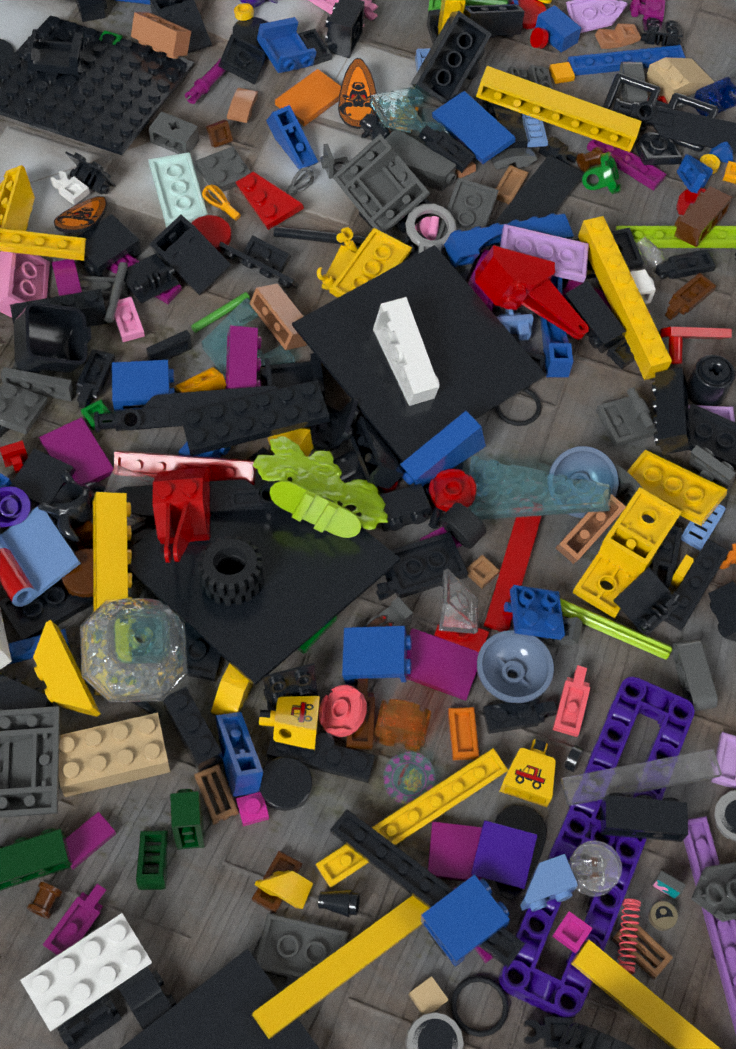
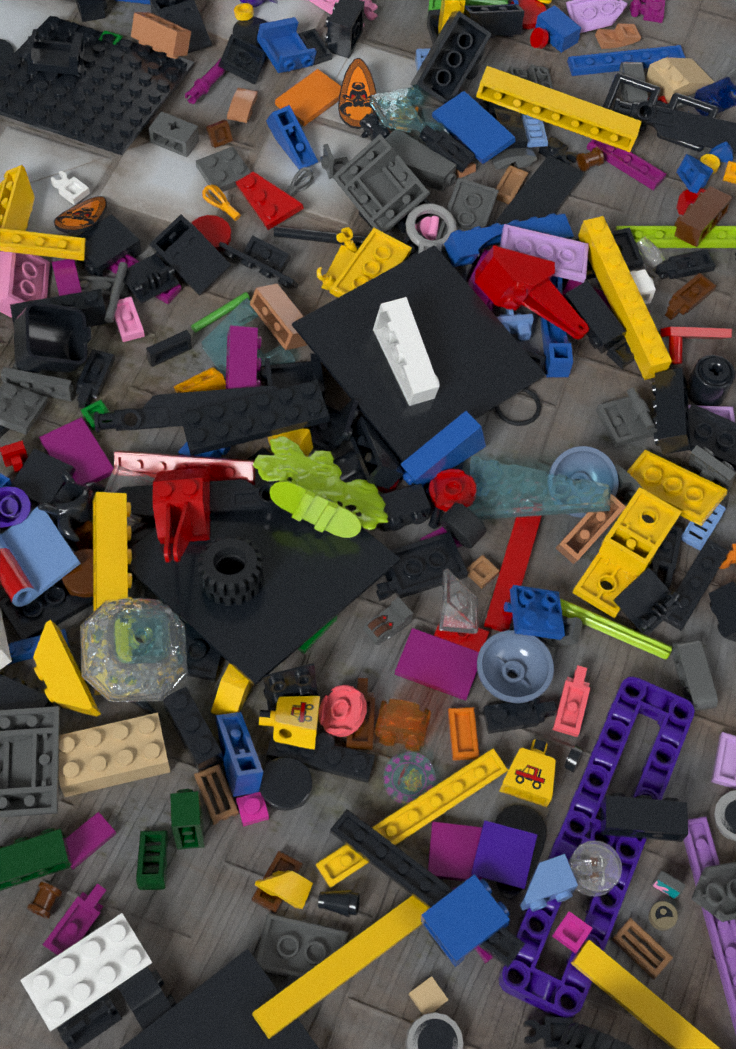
(90, 174): black hinge -> none
(139, 381): blue panel -> none
(177, 187): light aqua tile -> none
(376, 653): blue panel -> none
(454, 1009): black piece -> none
(561, 72): light orange tile -> none
(607, 175): green tile -> none
(633, 905): coral piece -> none
(641, 777): clear tile -> none
(657, 150): black tile -> none
(670, 28): black hinge -> none
(682, 571): yellow tile -> none

